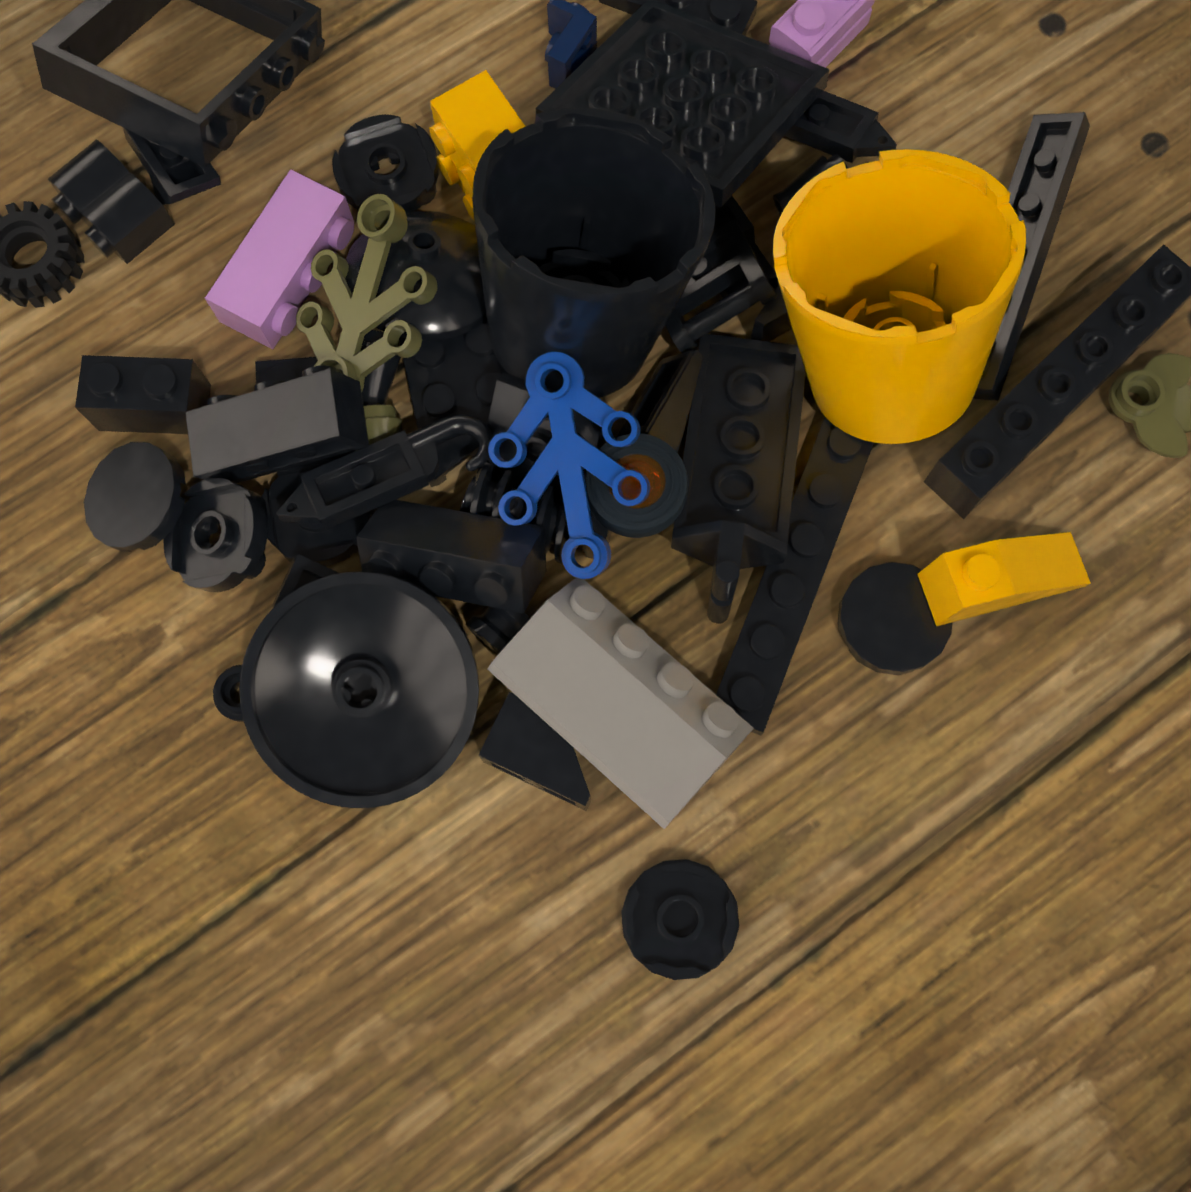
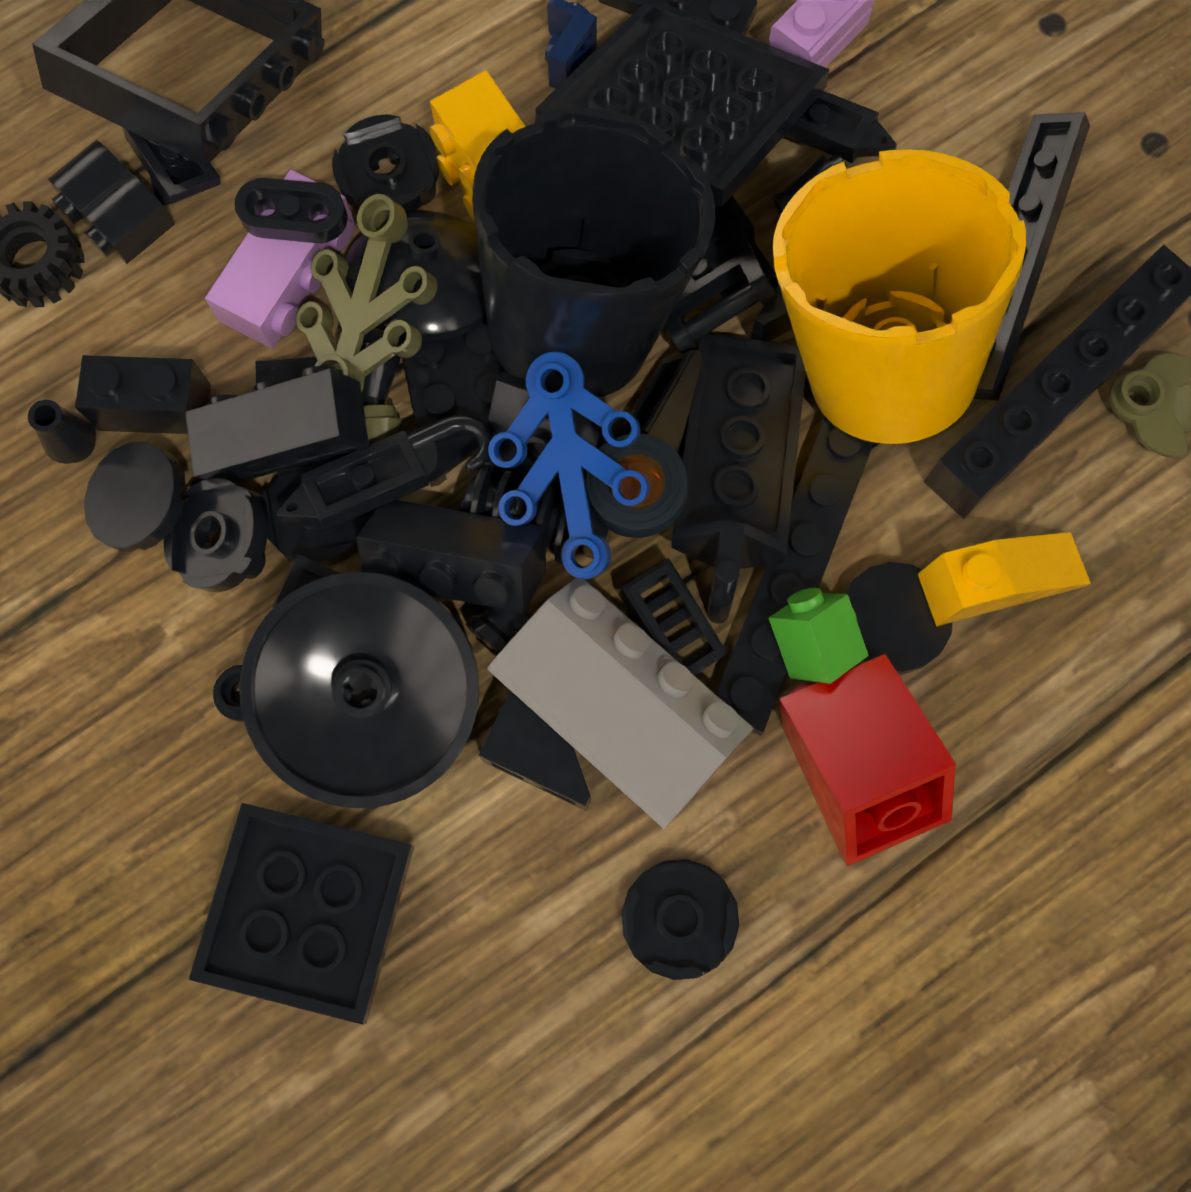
(62, 432): none -> black cone
(295, 209): none -> black plate
(302, 913): none -> black plate
(689, 609): none -> black slope
(818, 635): none -> bright green brick
(869, 758): none -> red slope

